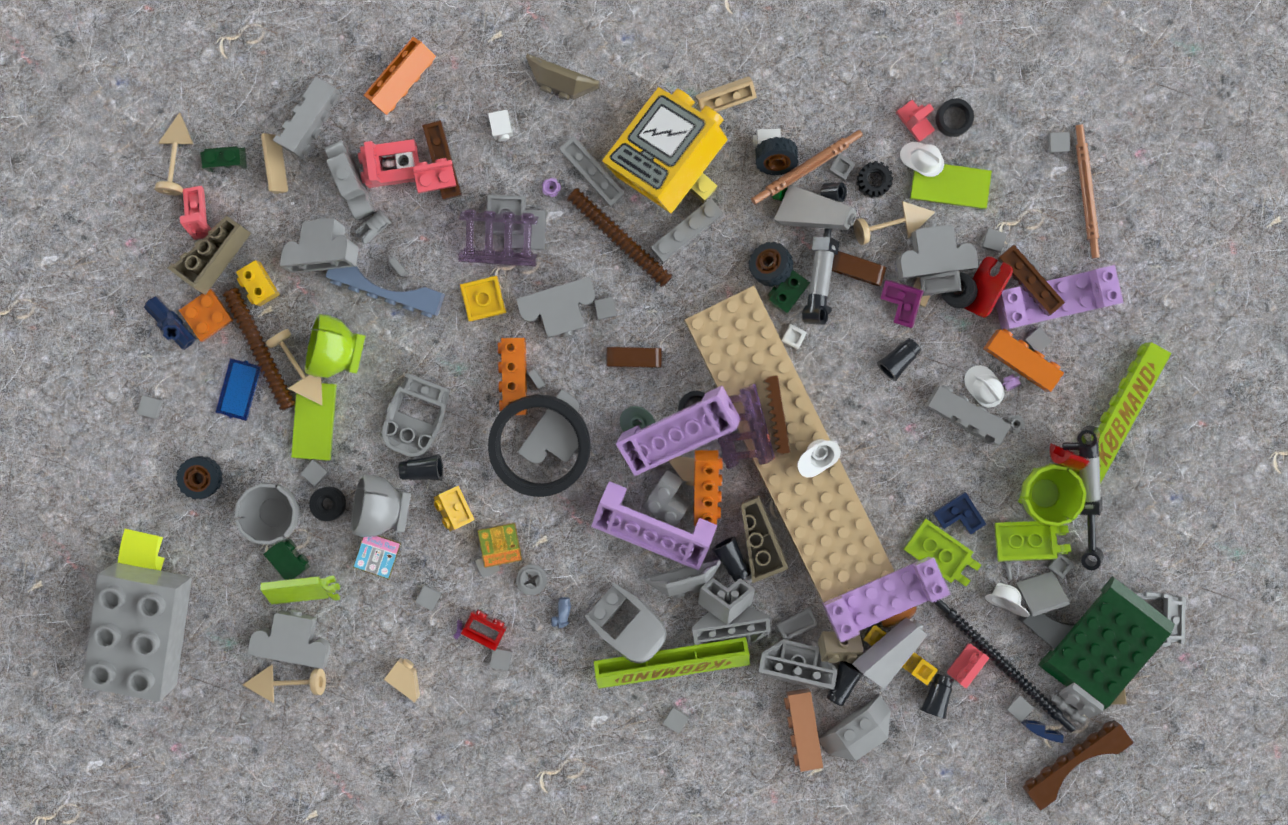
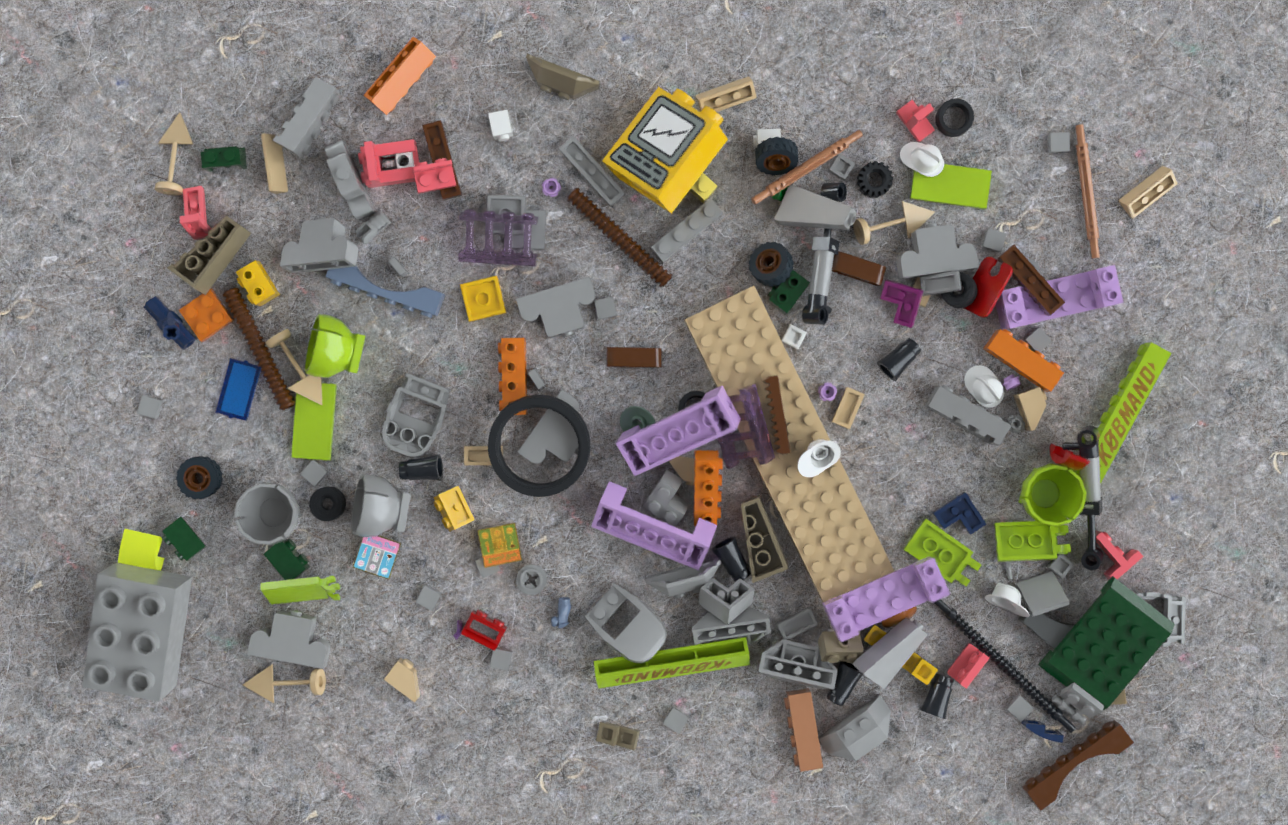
(183, 539): none -> dark green brick
(477, 455): none -> tan tile
(617, 735): none -> dark tan slope
(832, 392): none -> lavender plate
(848, 408): none -> tan tile
(1031, 406): none -> tan slope
(1121, 563): none -> coral bracket
(1148, 191): none -> tan slope

